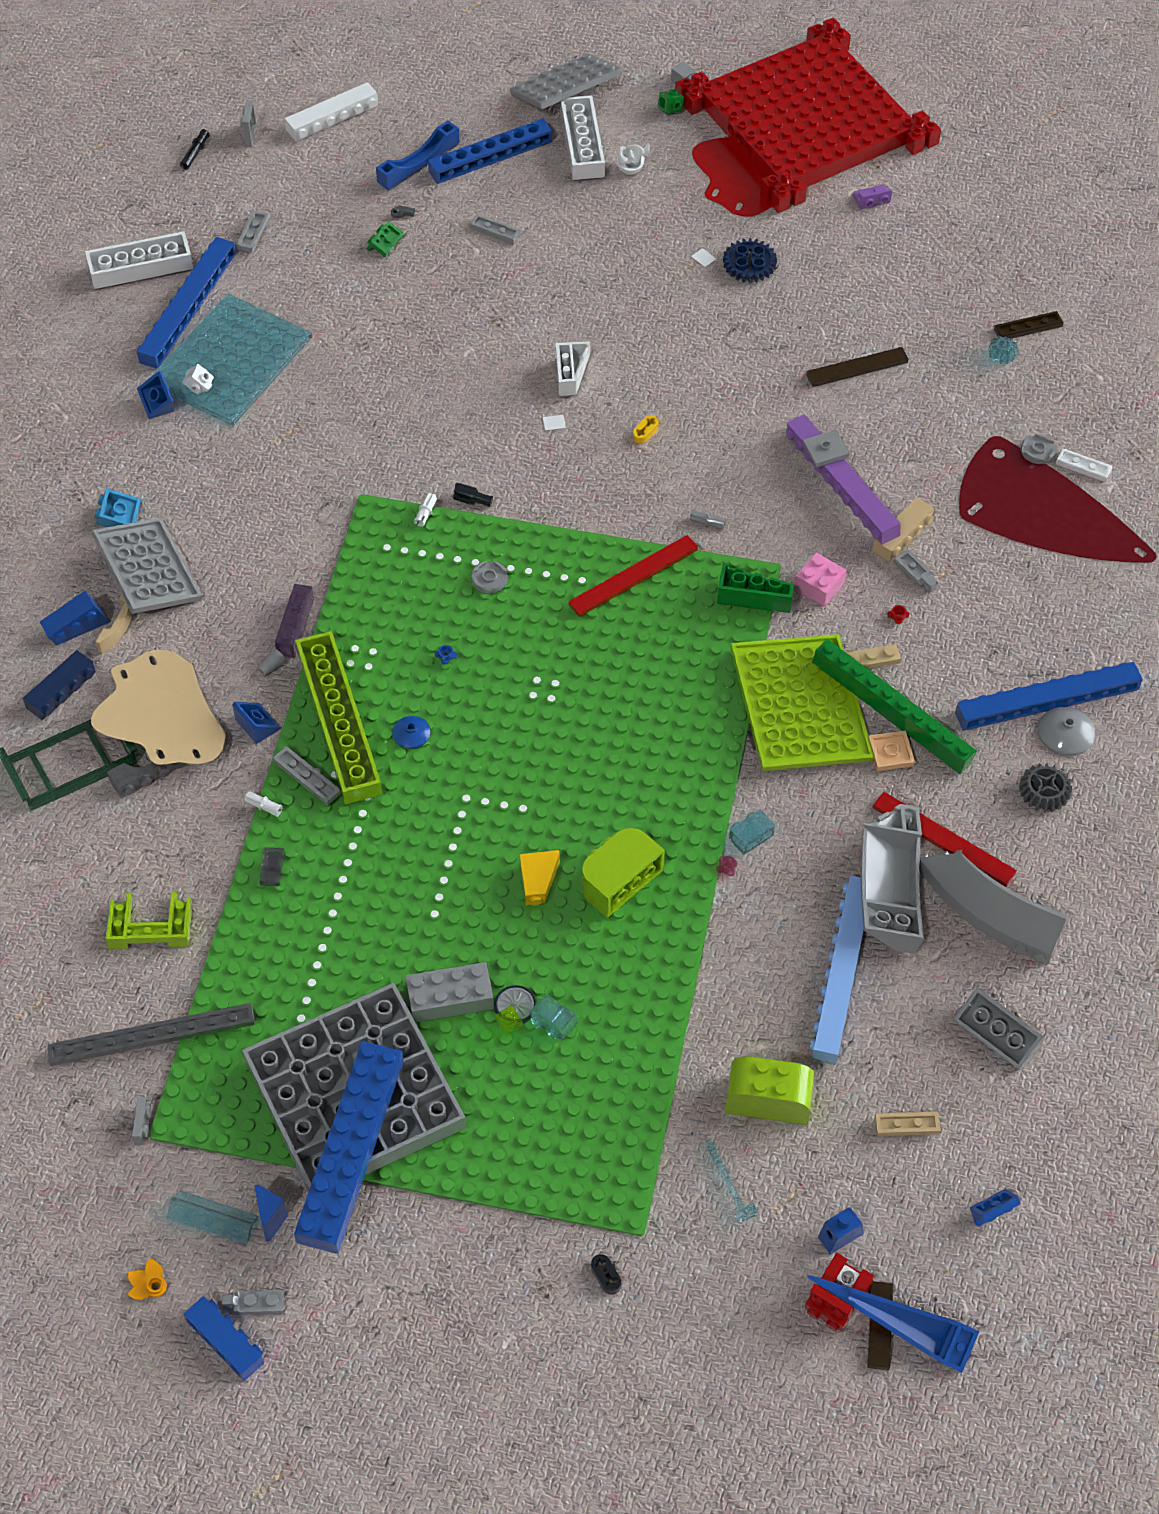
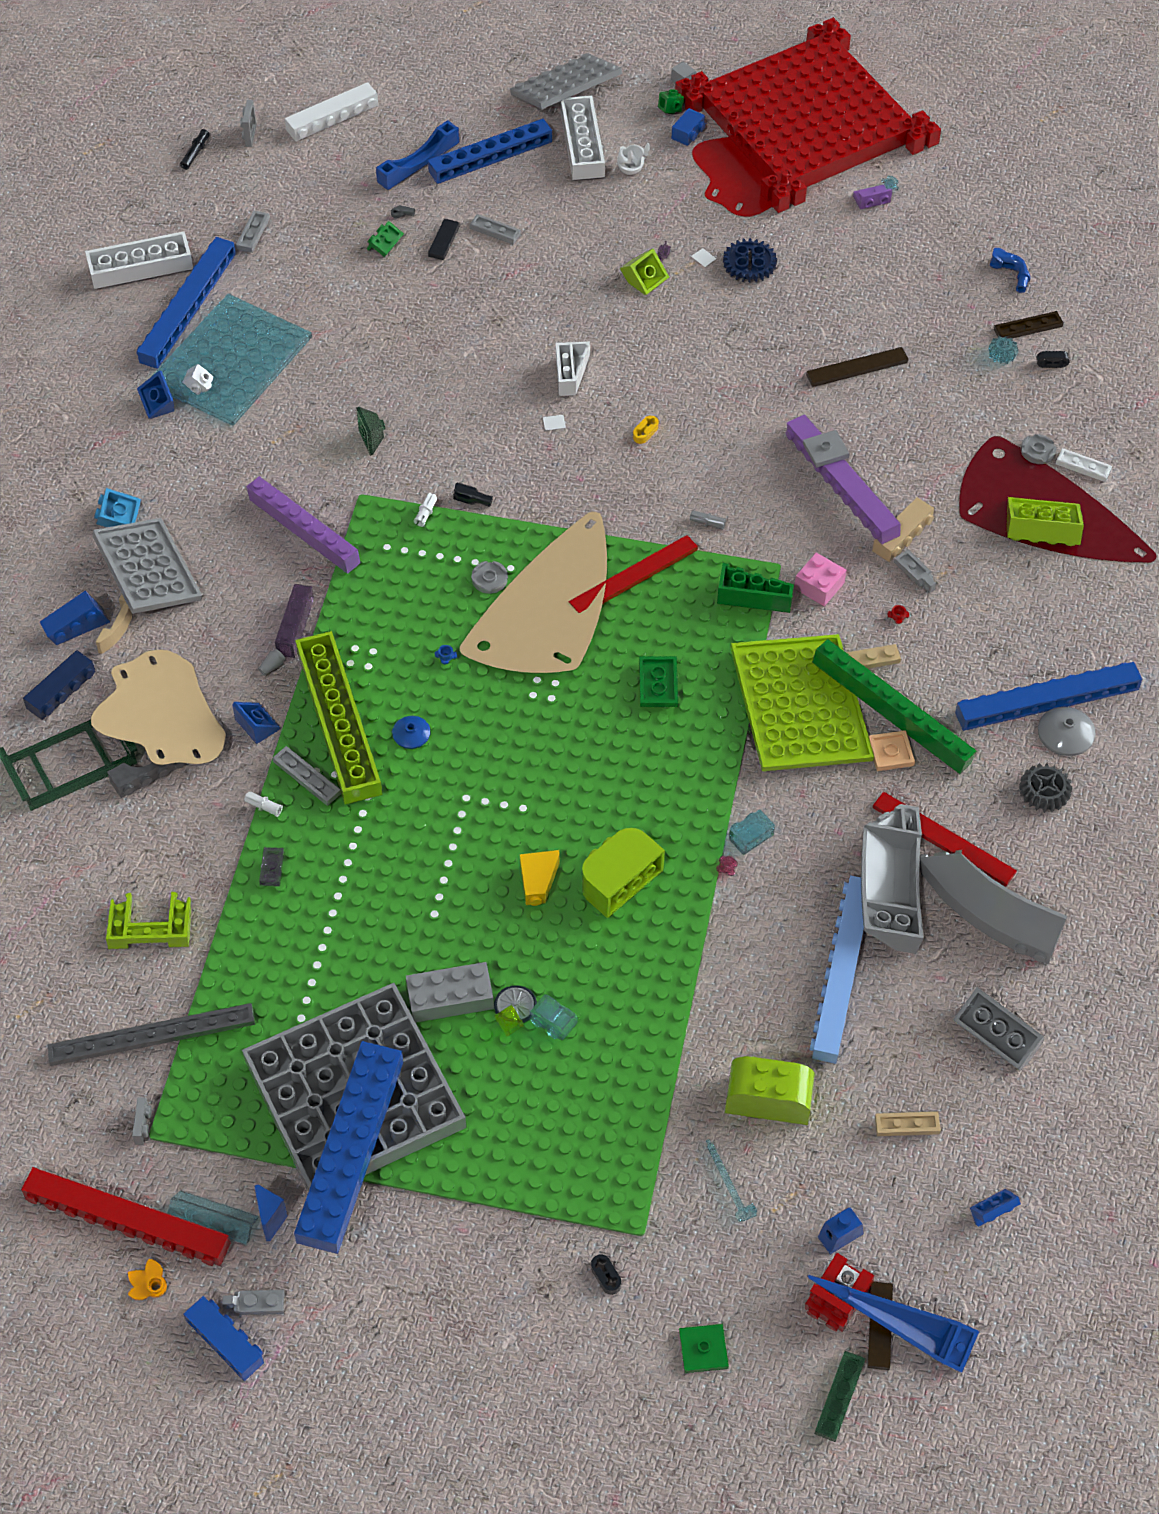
(126, 1216): none -> red brick
(303, 524): none -> medium lavender brick
(370, 428): none -> clear green slope
(443, 239): none -> black tile
(534, 612): none -> tan piece
(645, 272): none -> lime slope
(658, 681): none -> green plate
(663, 250): none -> clear purple plate
(688, 127): none -> blue brick
(703, 1348): none -> green plate
(839, 1396): none -> clear green plate
(890, 183): none -> clear light blue plate
(1007, 260): none -> blue piece
(1044, 521): none -> lime slope
(1053, 359): none -> black beam

